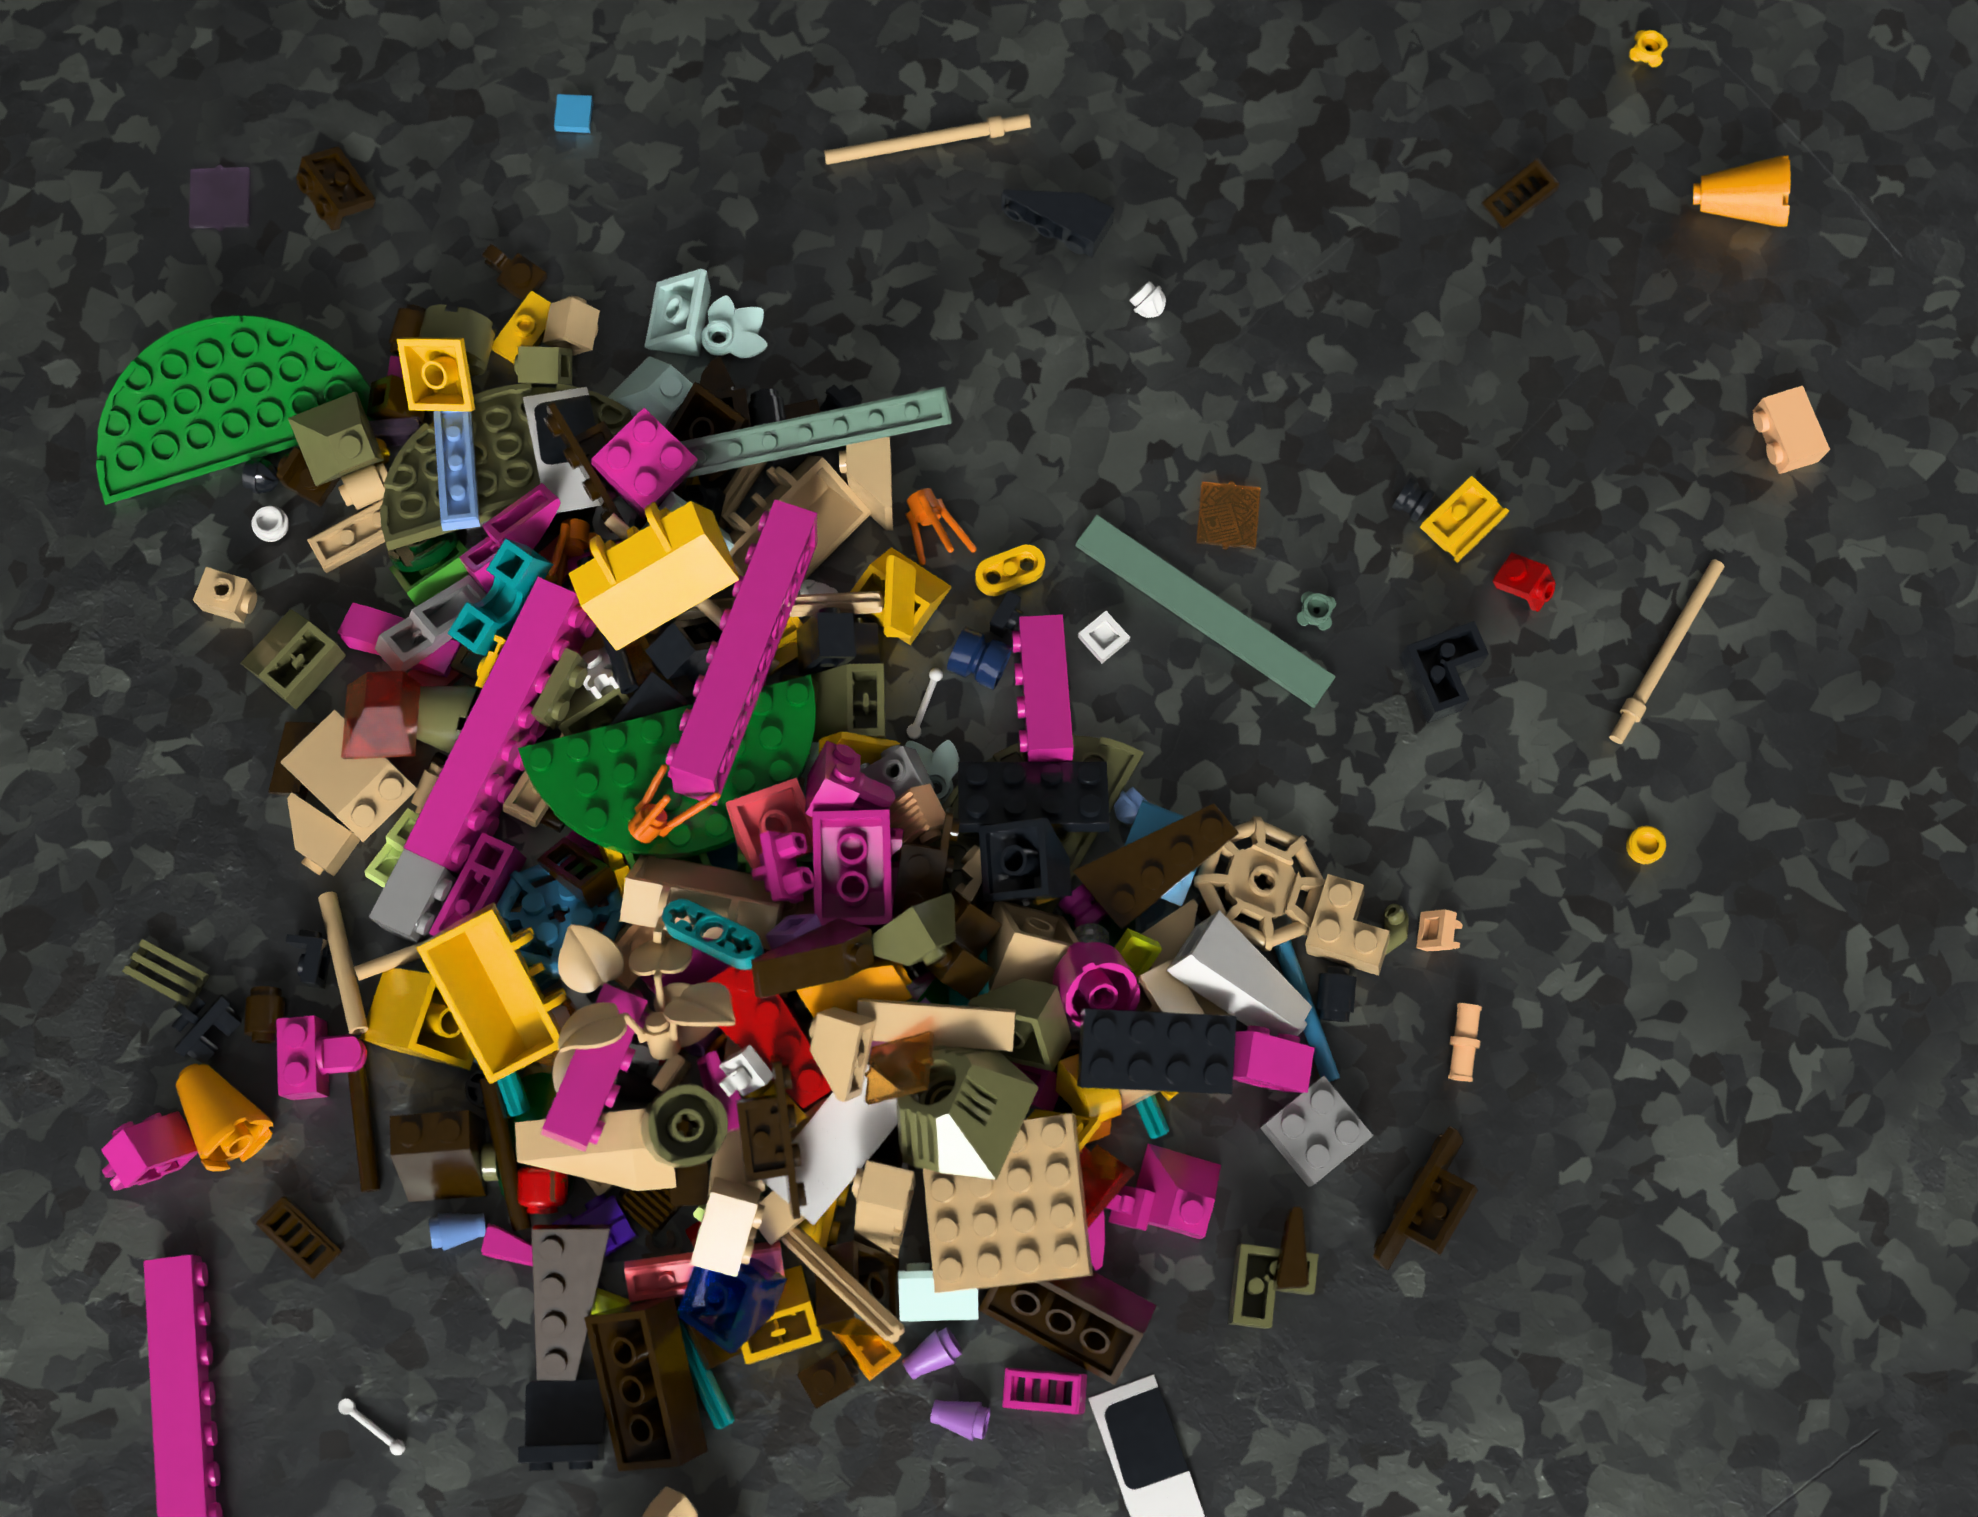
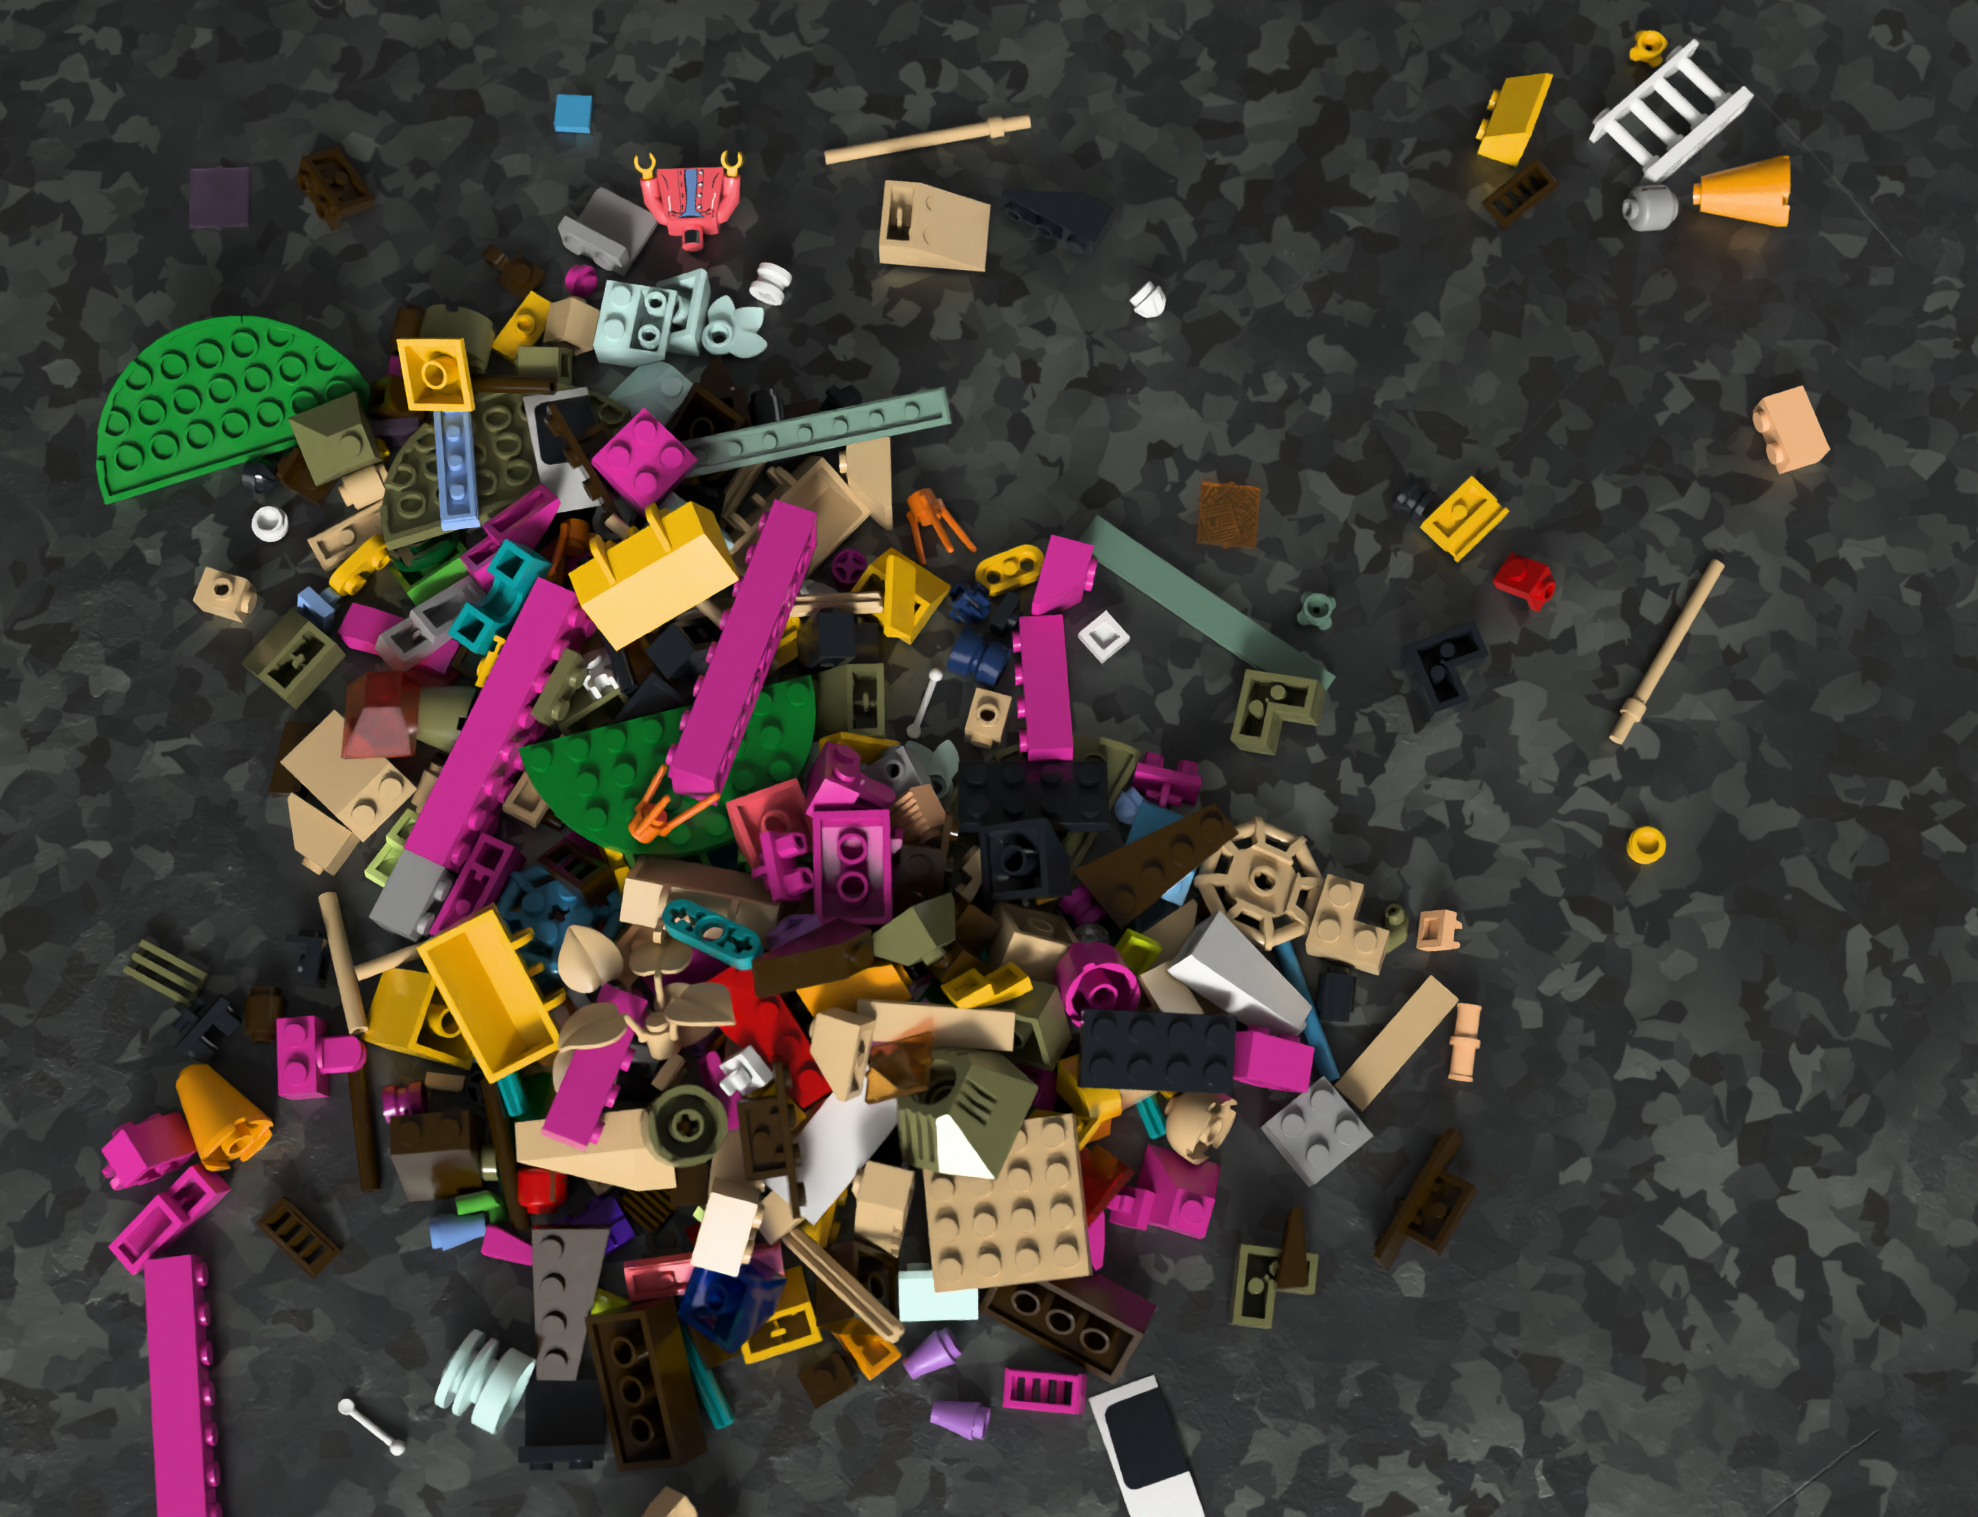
(169, 1217): none -> dark pink slope
(319, 608): none -> light blue tile
(359, 566): none -> yellow plate
(404, 1100): none -> magenta wheel
(446, 1083): none -> tan tile
(480, 1379): none -> light aqua wheel
(485, 1201): none -> bright green arm
(513, 384): none -> dark brown piece
(581, 280): none -> dark pink plate
(608, 231): none -> light grey bracket
(634, 324): none -> light aqua slope
(692, 199): none -> coral torso
(770, 283): none -> white wheel
(848, 562): none -> magenta wheel
(932, 228): none -> tan slope
(968, 602): none -> dark blue gear
(975, 991): none -> yellow slope
(987, 718): none -> tan brick
(1064, 576): none -> dark pink slope
(1165, 784): none -> dark pink hips
(1198, 1122): none -> tan cylinder
(1270, 700): none -> olive brick
(1395, 1043): none -> tan tile
(1512, 117): none -> yellow slope
(1650, 207): none -> light grey head
(1679, 148): none -> white fence

